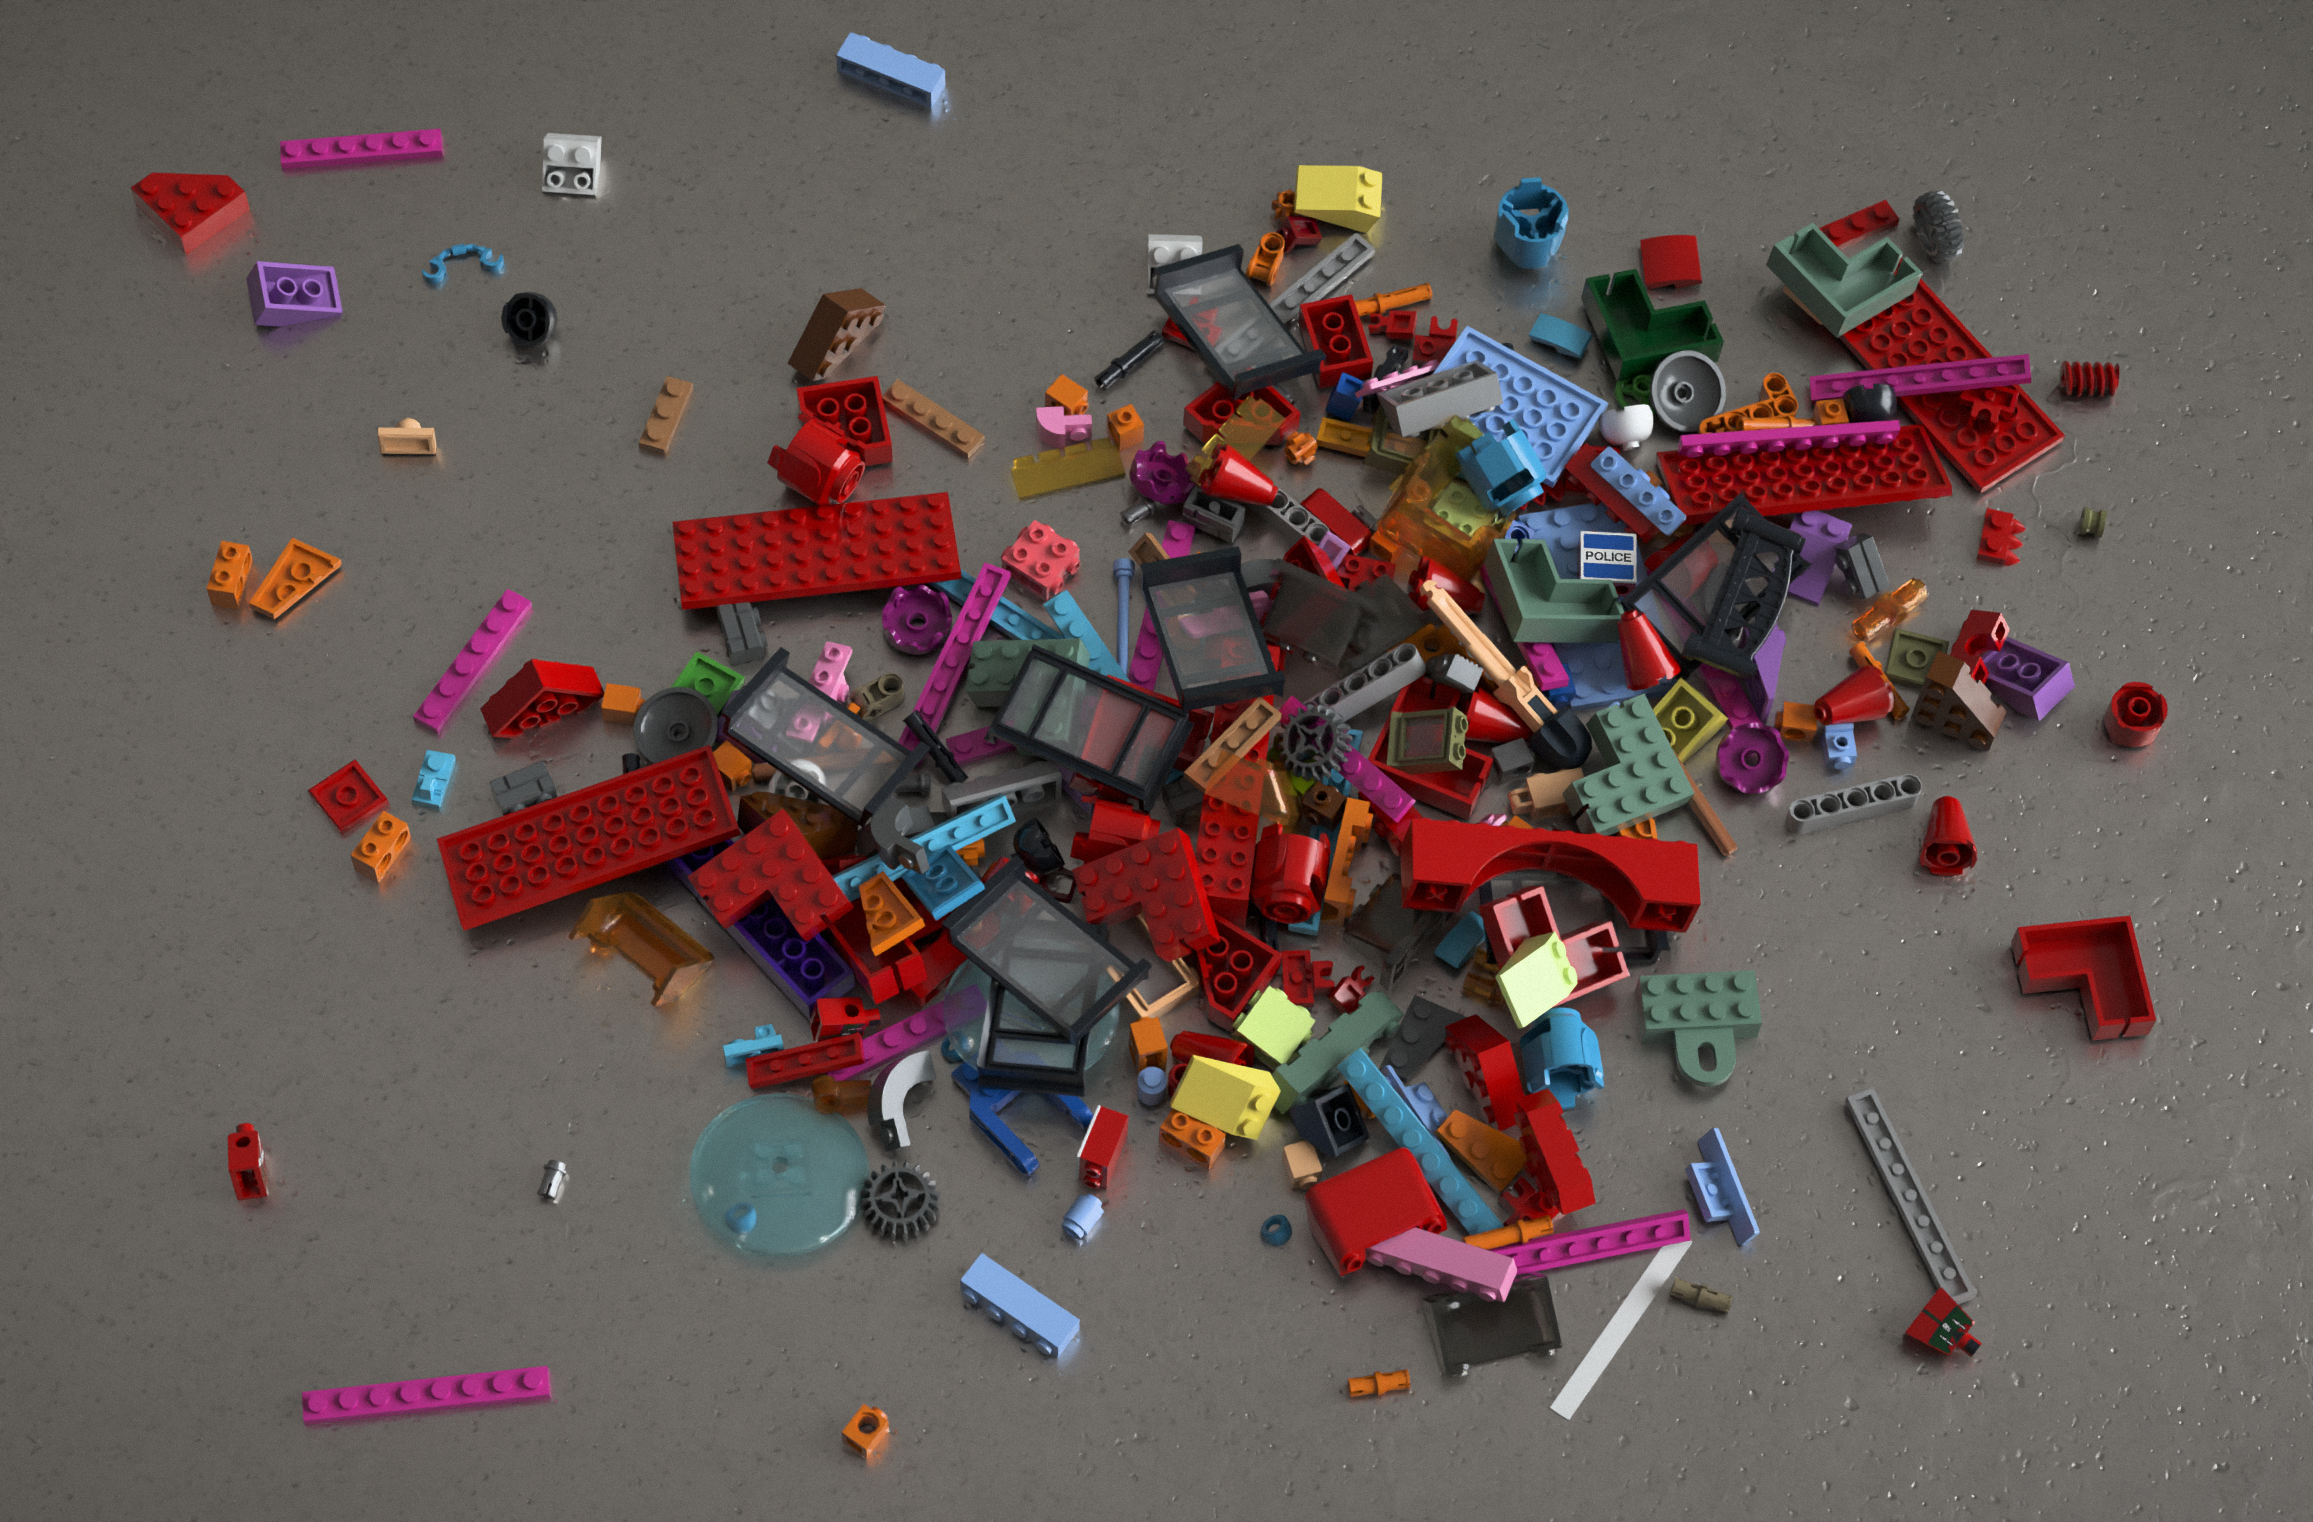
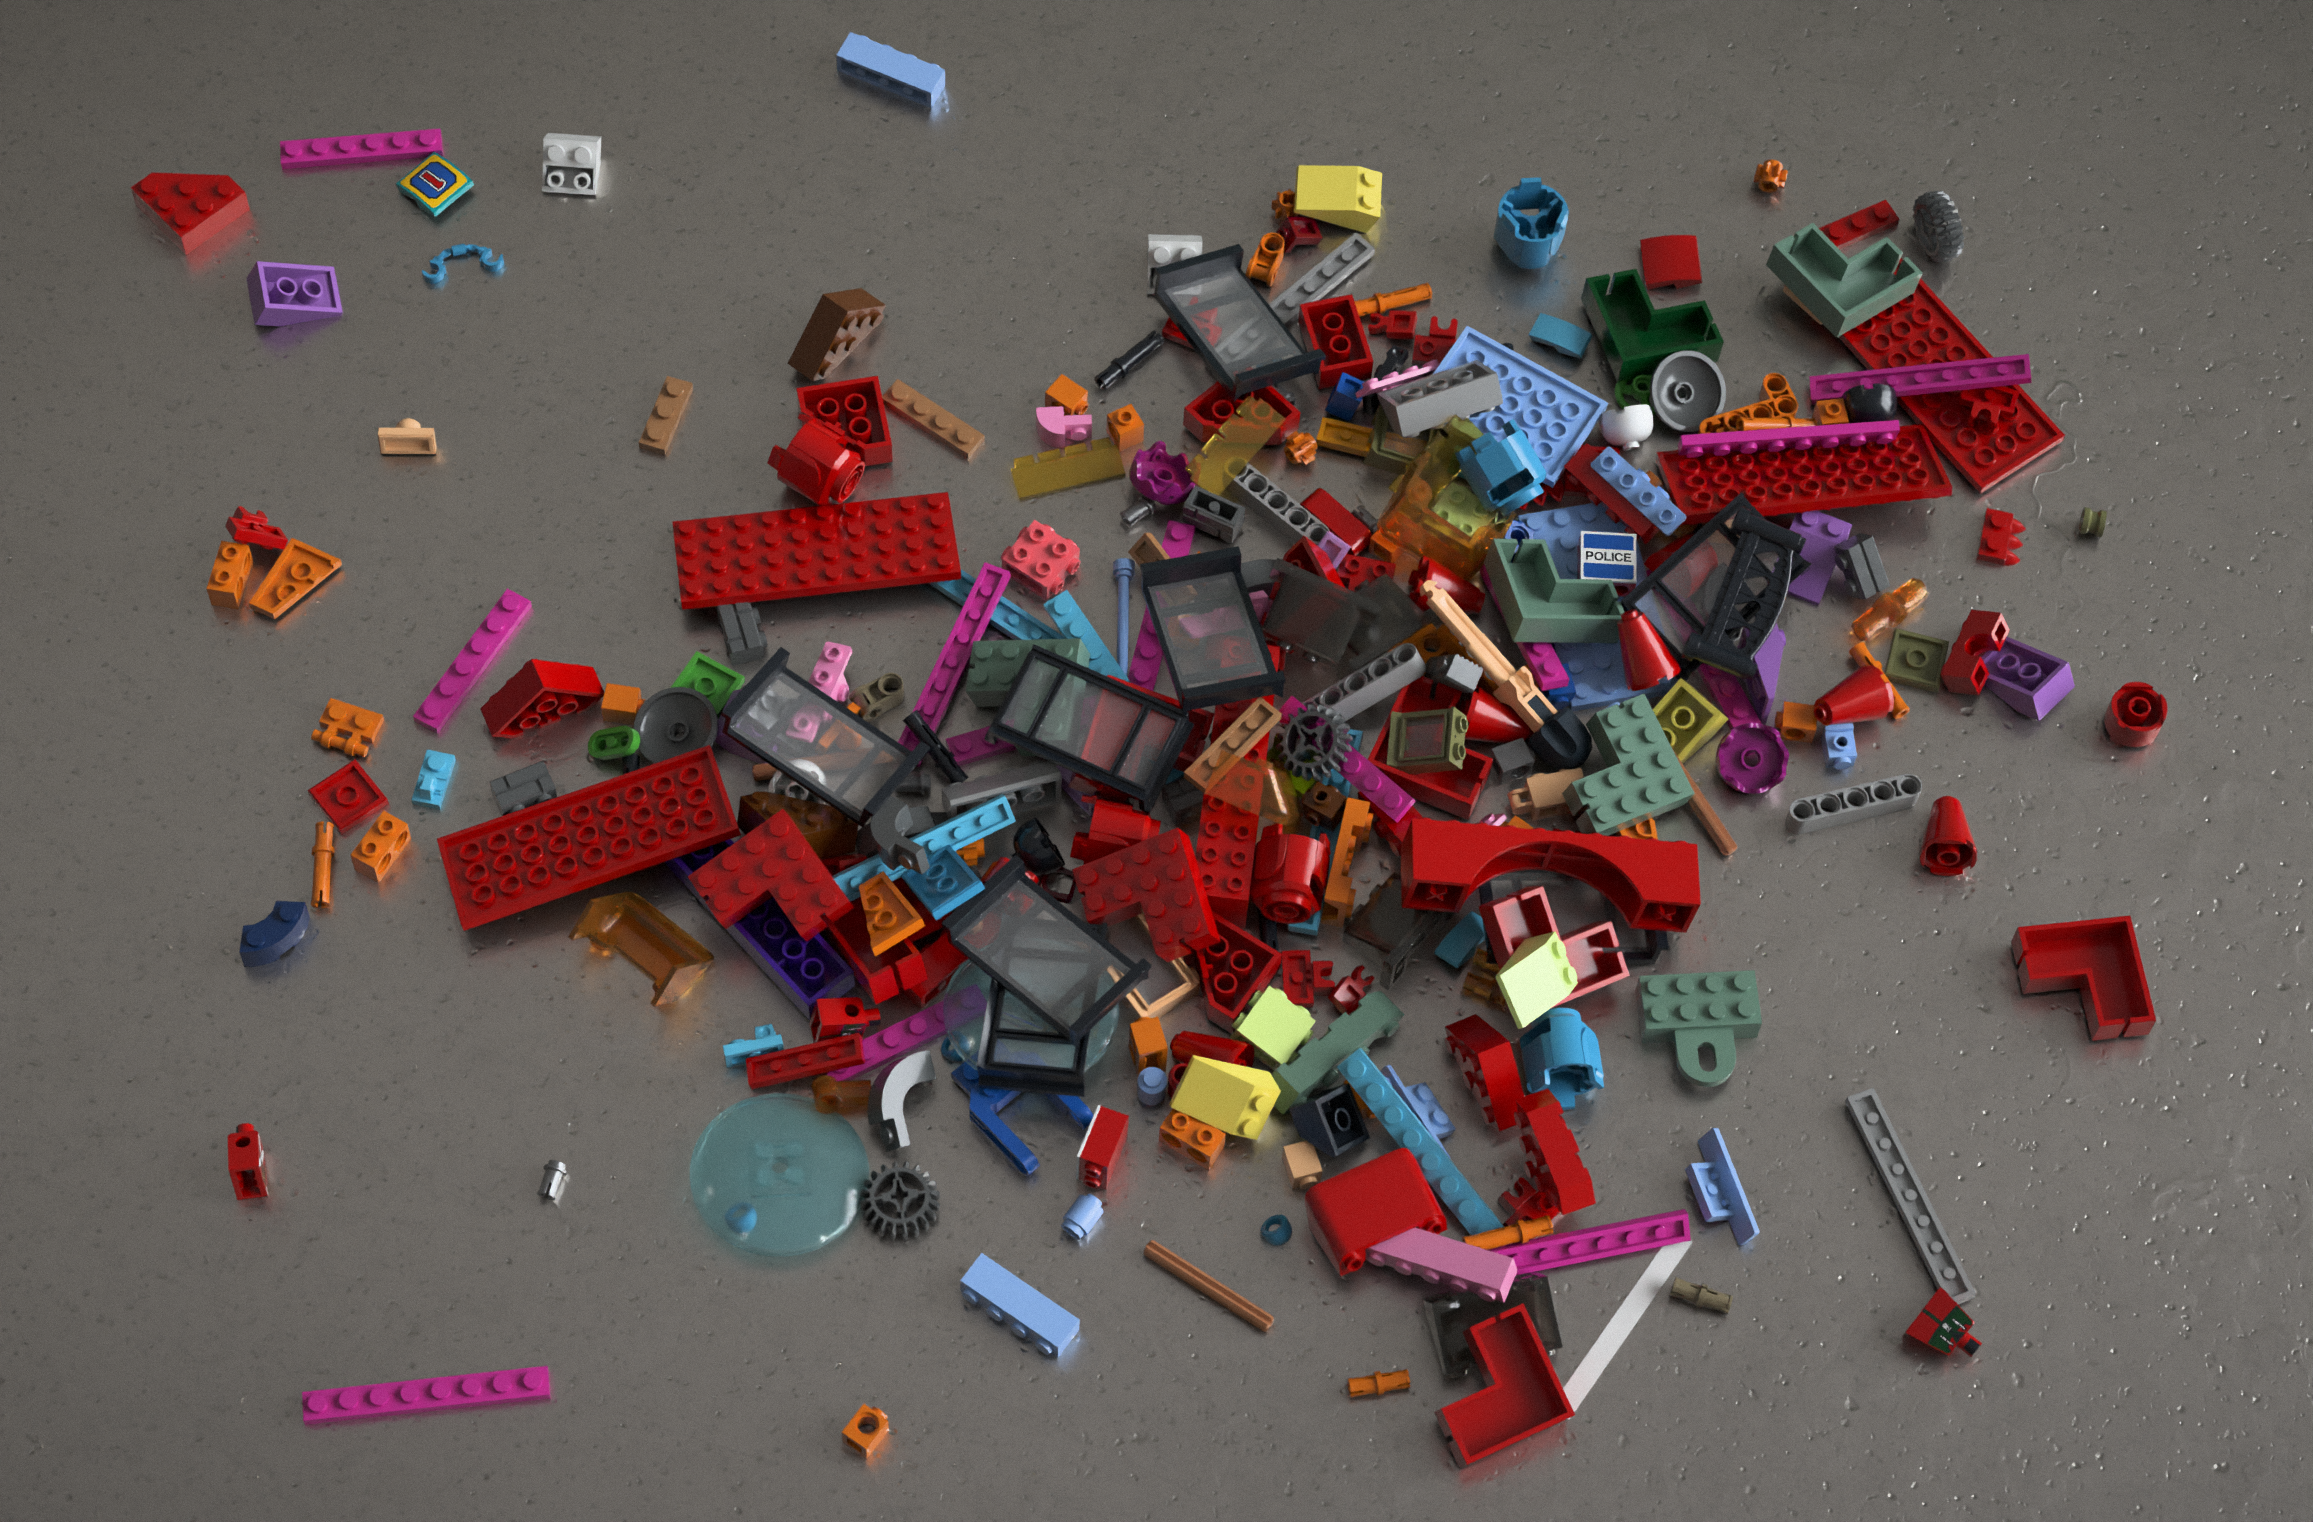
(253, 528): none -> red plate
(275, 934): none -> dark blue brick
(322, 853): none -> orange pin
(350, 721): none -> orange plate
(434, 184): none -> slope
(529, 318): black cylinder -> none
(620, 742): none -> bright green plate
(733, 766): orange brick -> none
(913, 604): magenta plate -> none
(1208, 1285): none -> nougat axle
(1236, 478): red cone -> none
(1418, 1037): dark grey wing -> none
(1484, 1149): orange wing -> none
(1520, 1390): none -> red piece
(1770, 176): none -> orange gear
(1958, 703): reddish brown brick -> none
(2089, 377): red piece -> none

